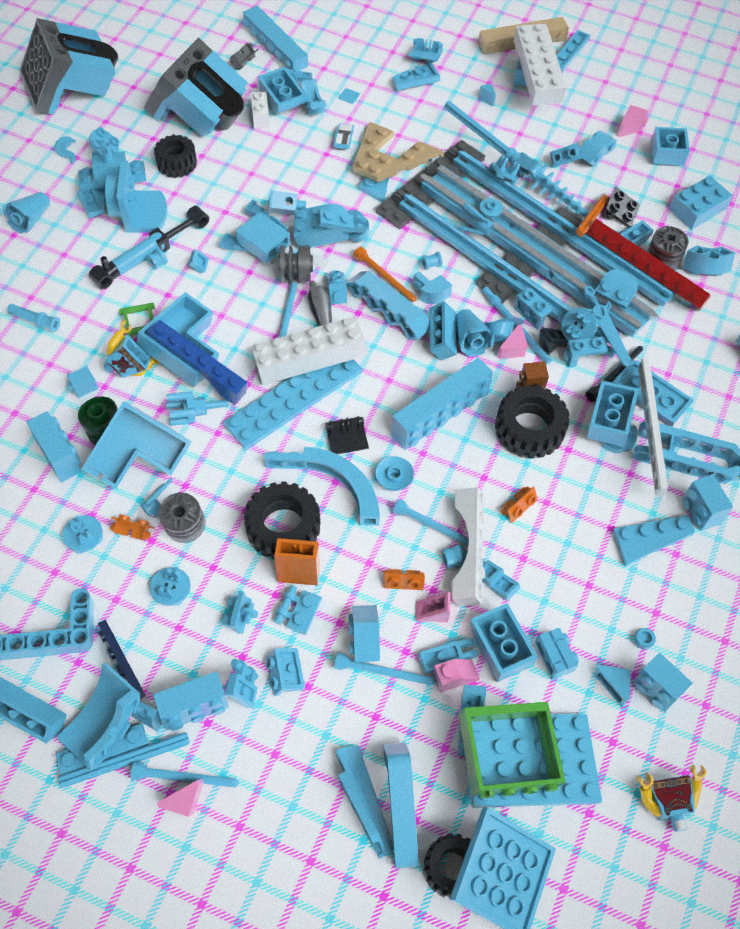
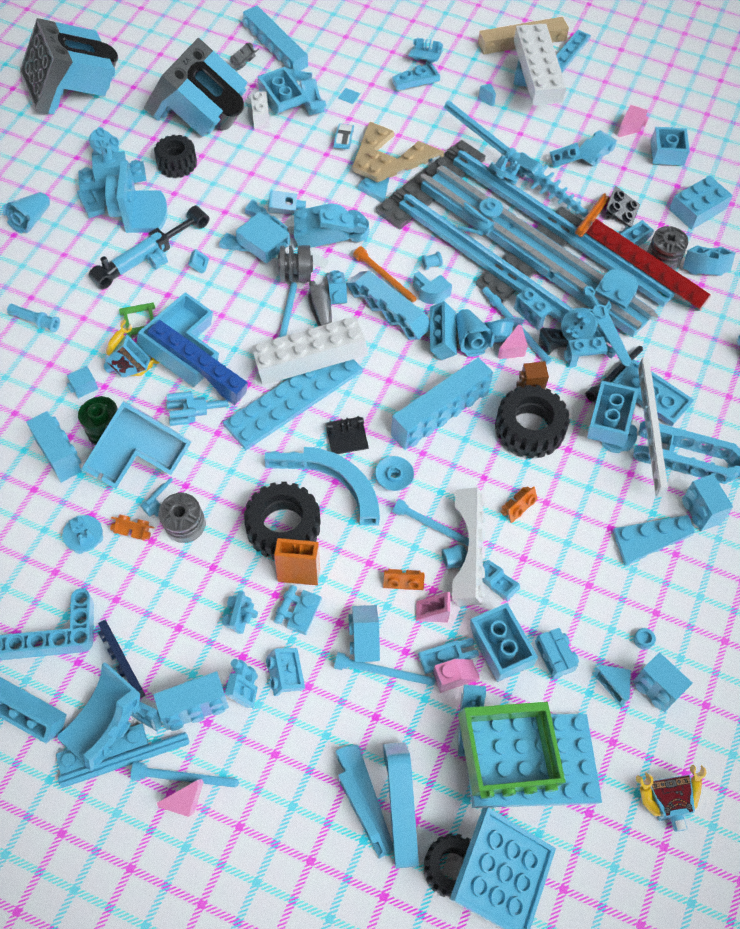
(61, 148): medium azure piece -> none
(166, 594): medium azure plate -> none

